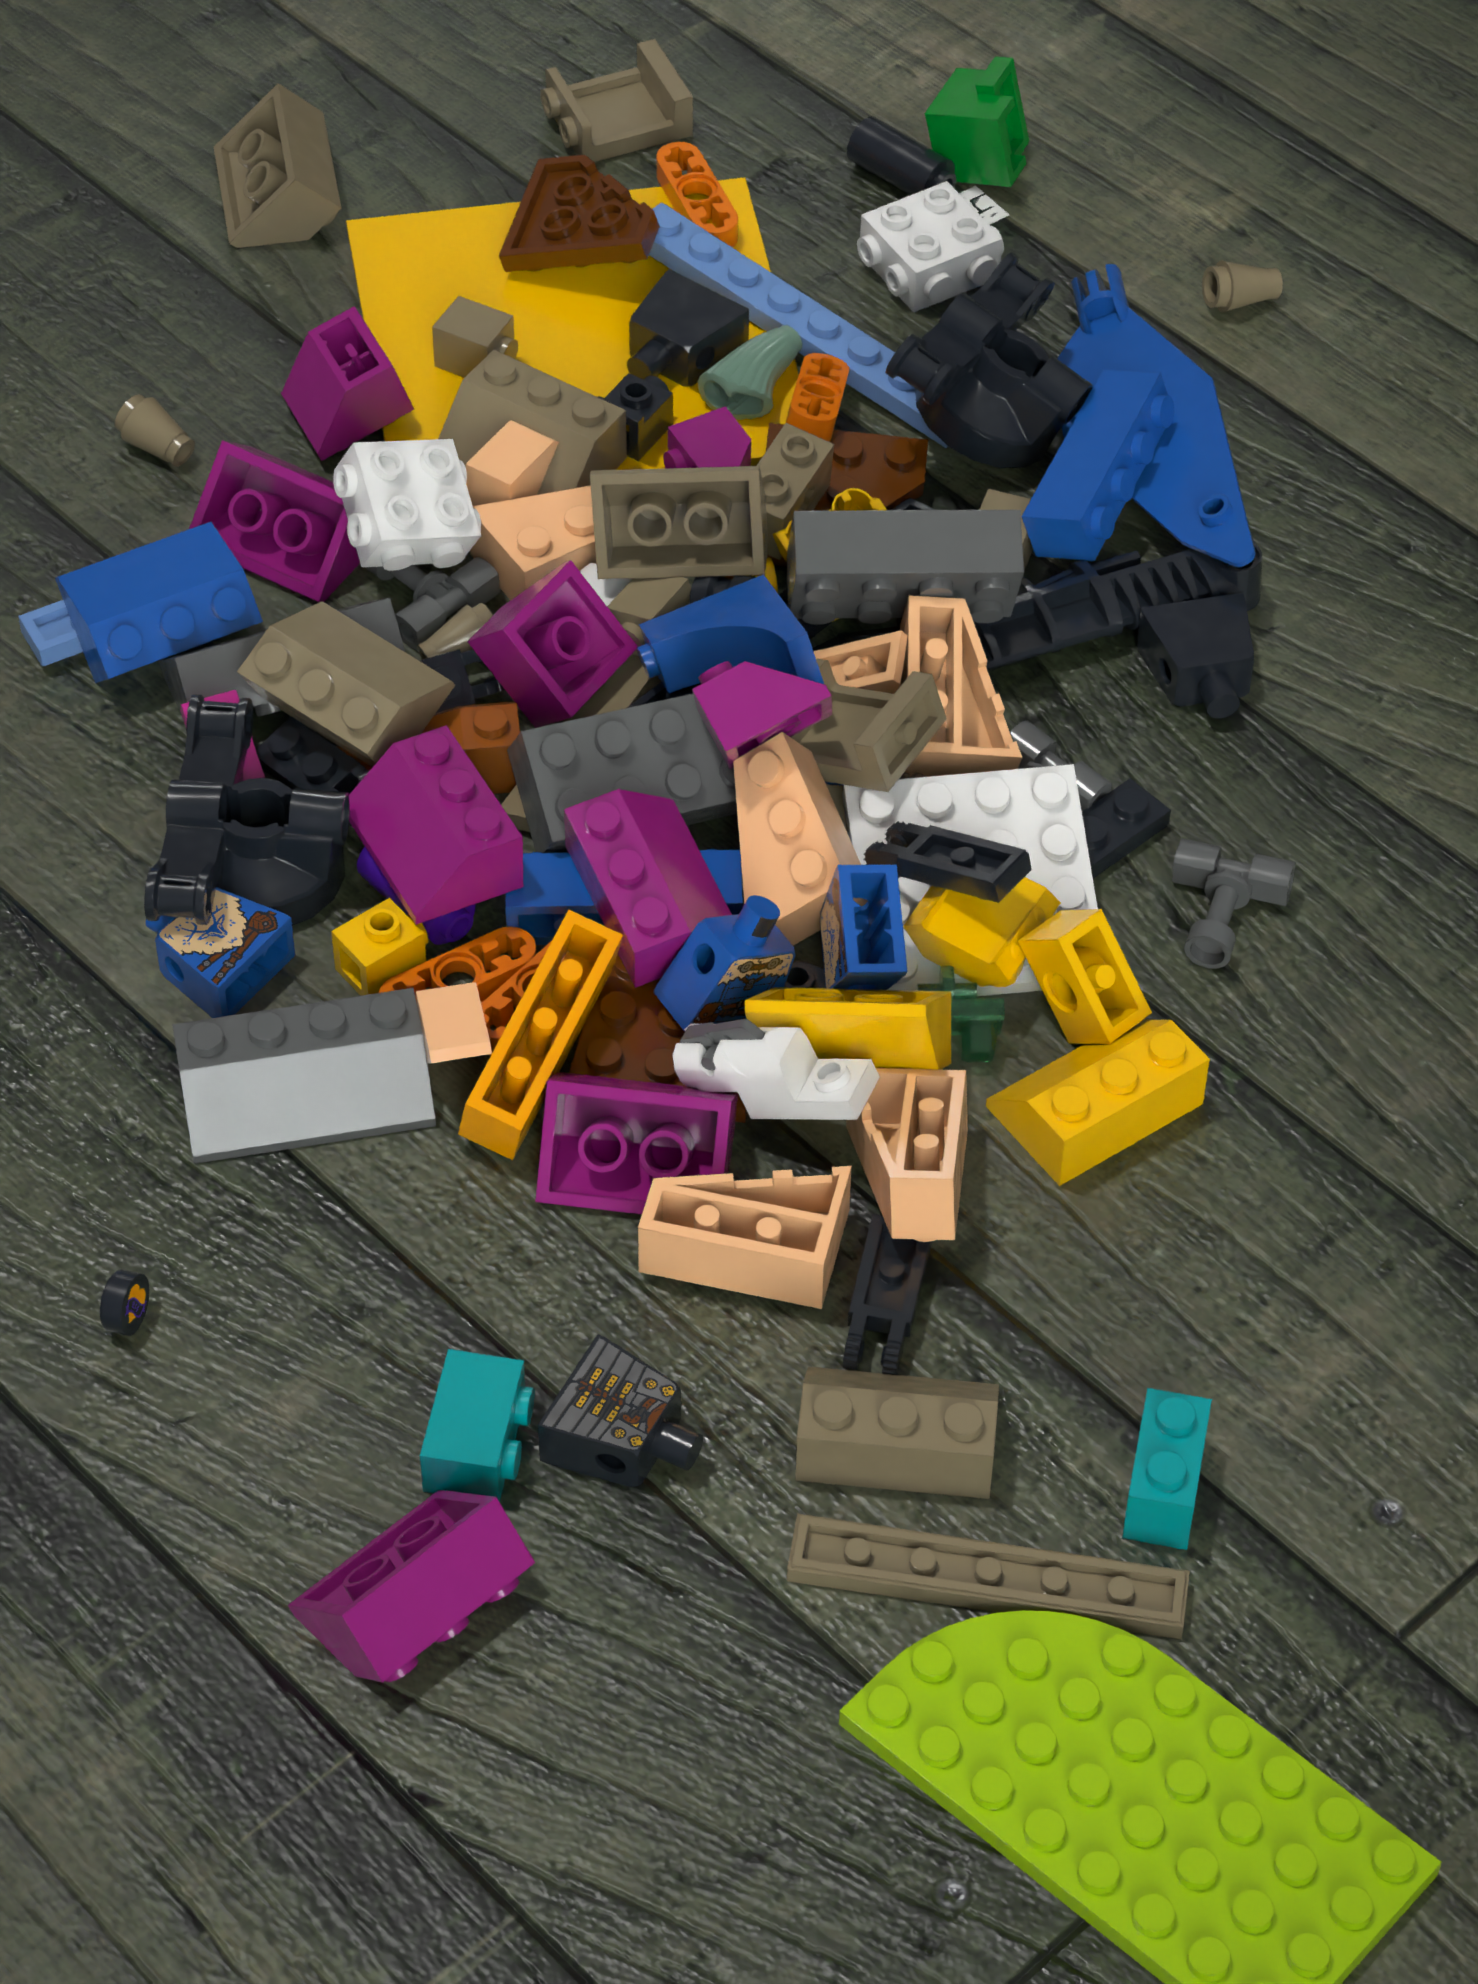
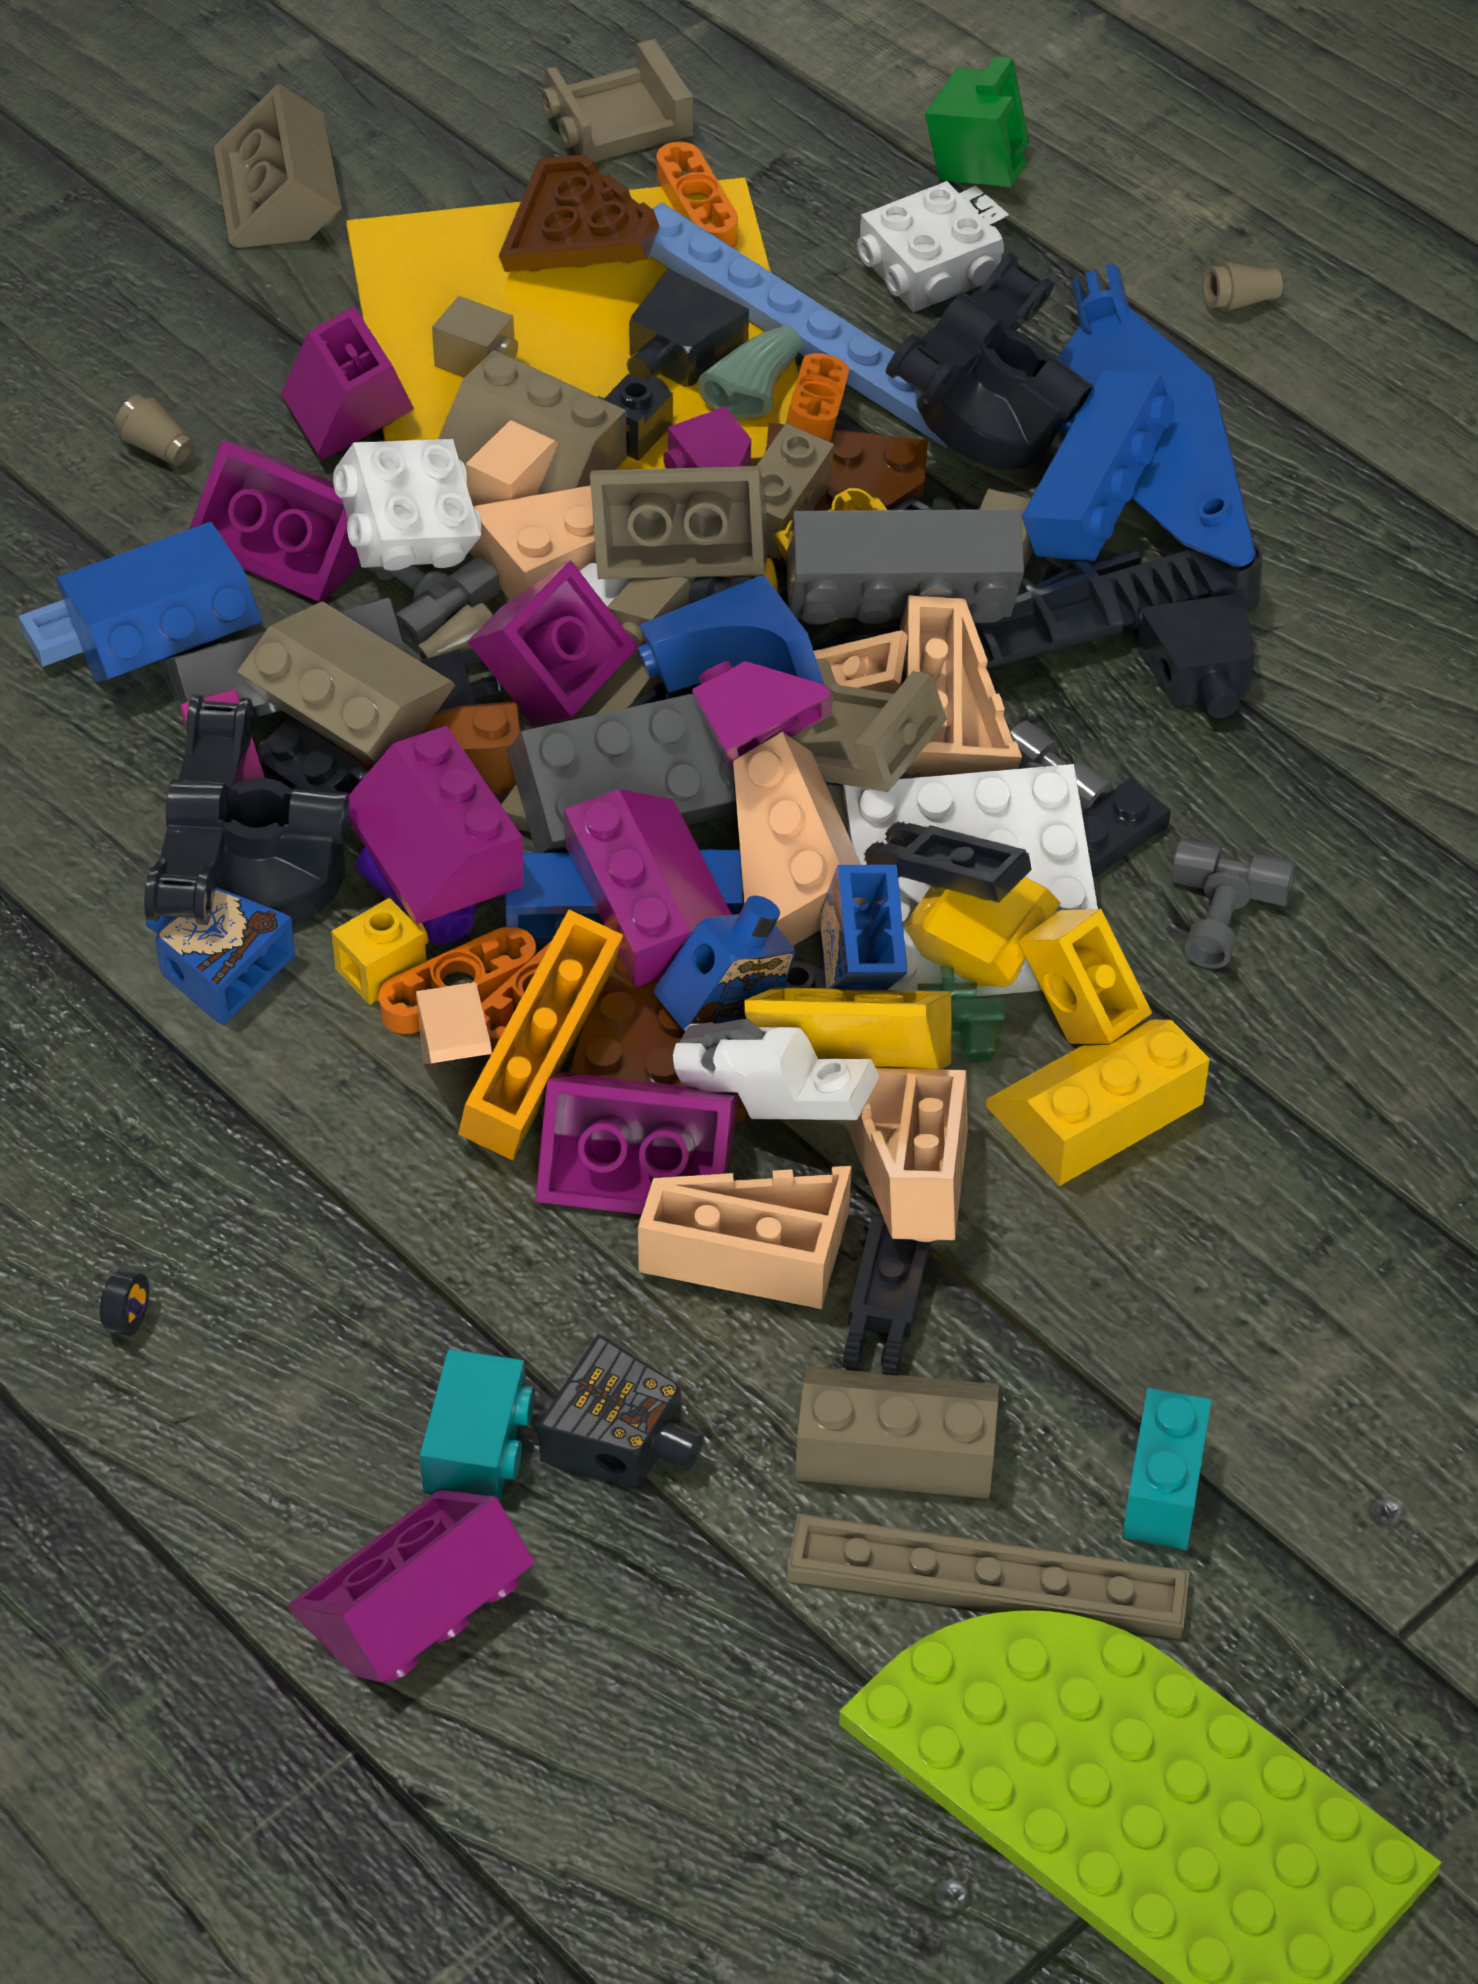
(304, 1075): slope -> none
(898, 157): black brick -> none

